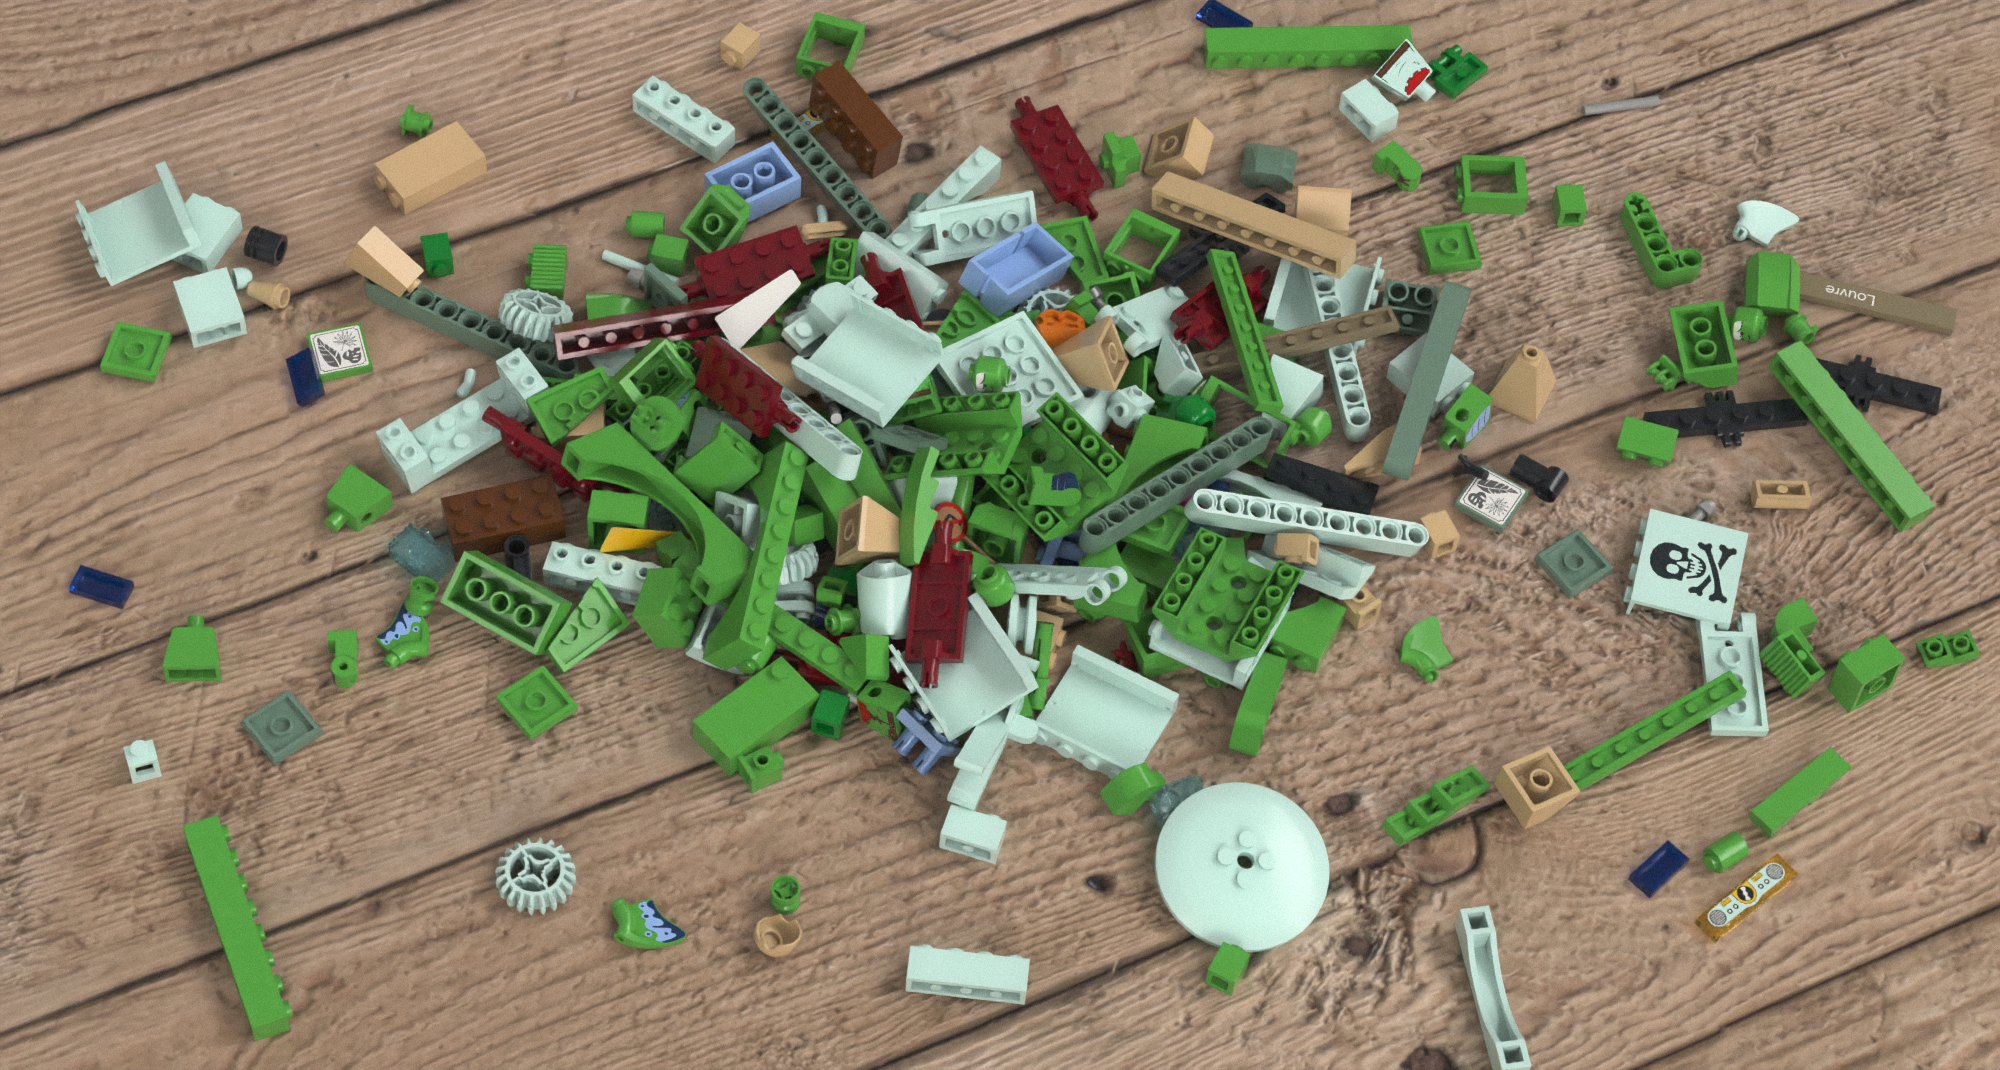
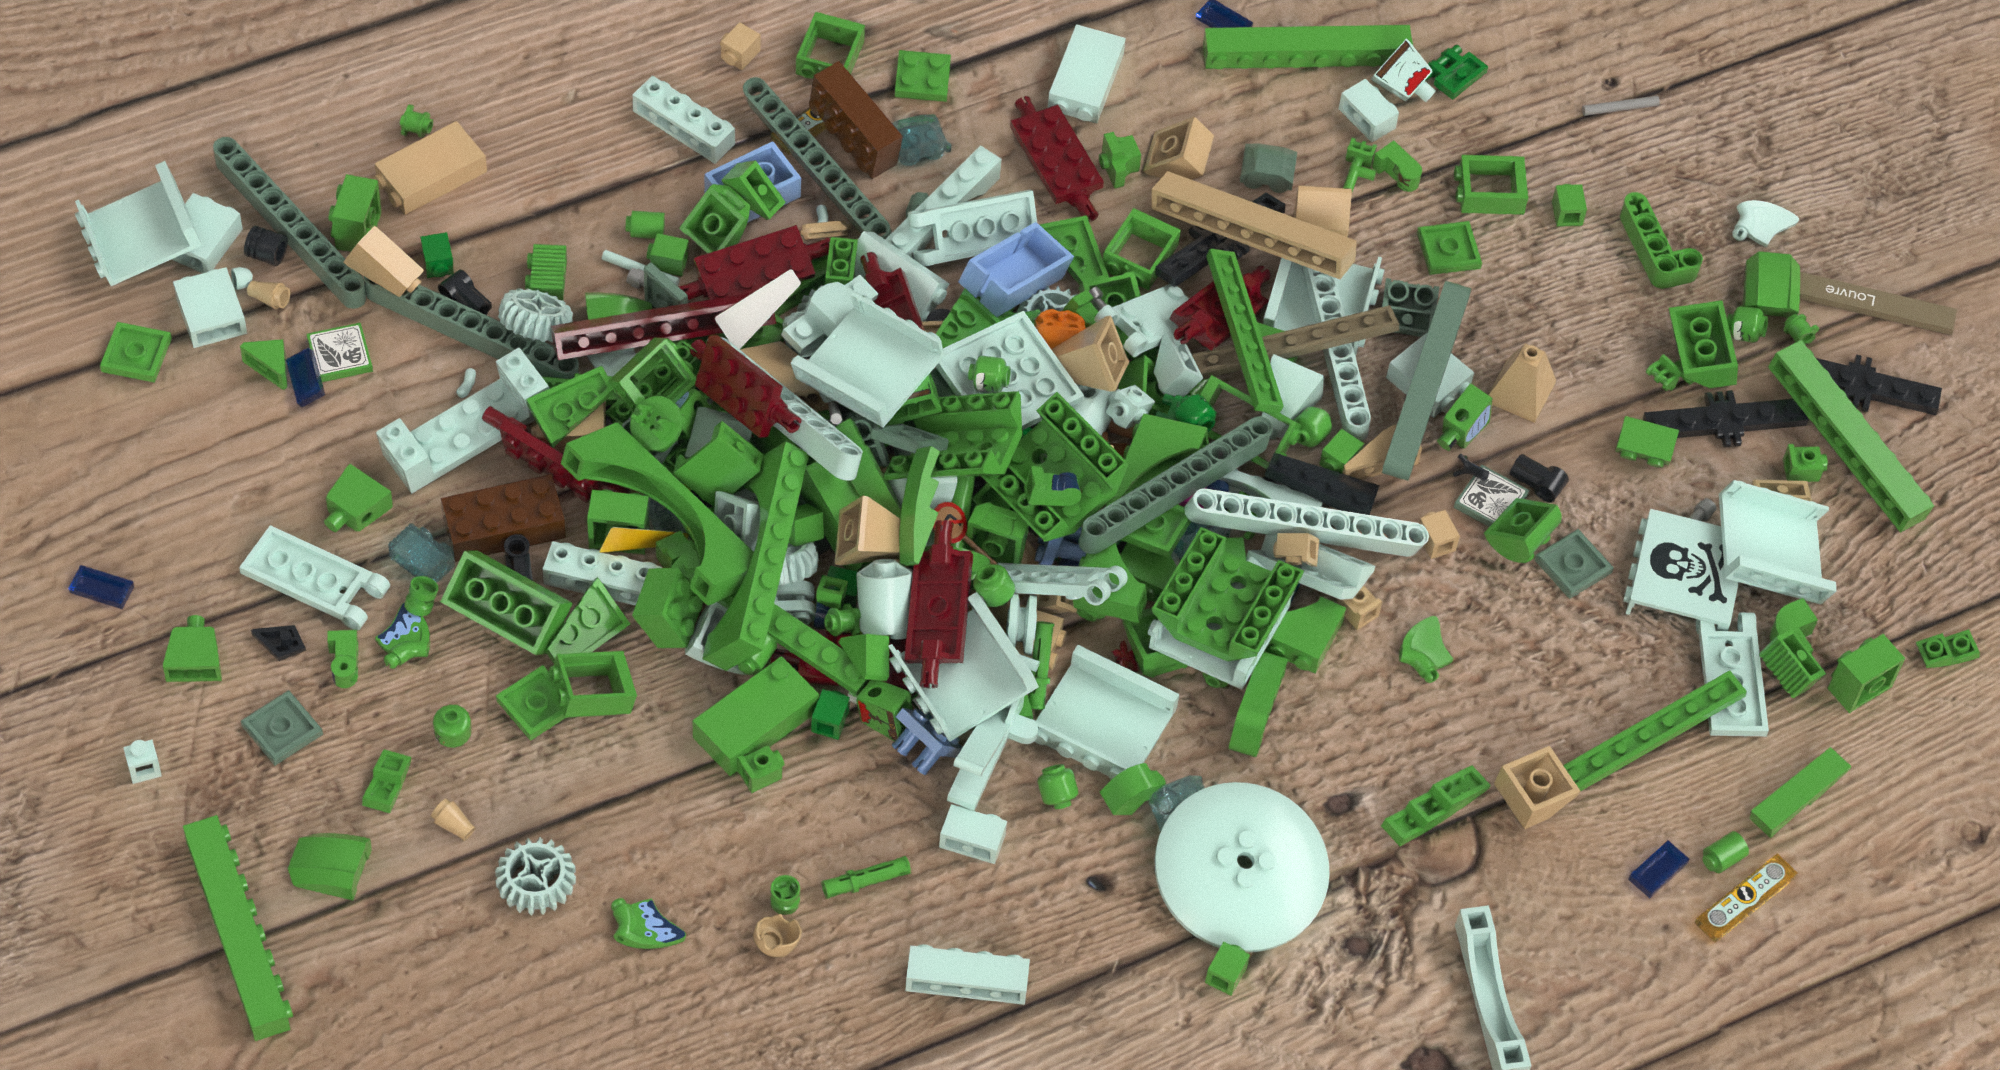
(267, 359): none -> bright green slope
(280, 641): none -> black piece
(289, 221): none -> sand green beam
(312, 575): none -> light aqua hinge
(329, 863): none -> bright green slope
(355, 211): none -> bright green brick
(386, 781): none -> bright green slope
(452, 726): none -> bright green head
(452, 819): none -> tan cone
(462, 290): none -> black piece
(593, 664): none -> bright green window
(755, 188): none -> bright green slope
(872, 875): none -> bright green pin
(921, 138): none -> clear light blue slope
(922, 75): none -> bright green plate
(1057, 786): none -> bright green head
(1087, 73): none -> light aqua brick
(1340, 451): none -> bright green brick
(1359, 155): none -> bright green arm
(1523, 529): none -> bright green brick
(1773, 541): none -> light aqua panel
(1804, 463): none -> bright green brick

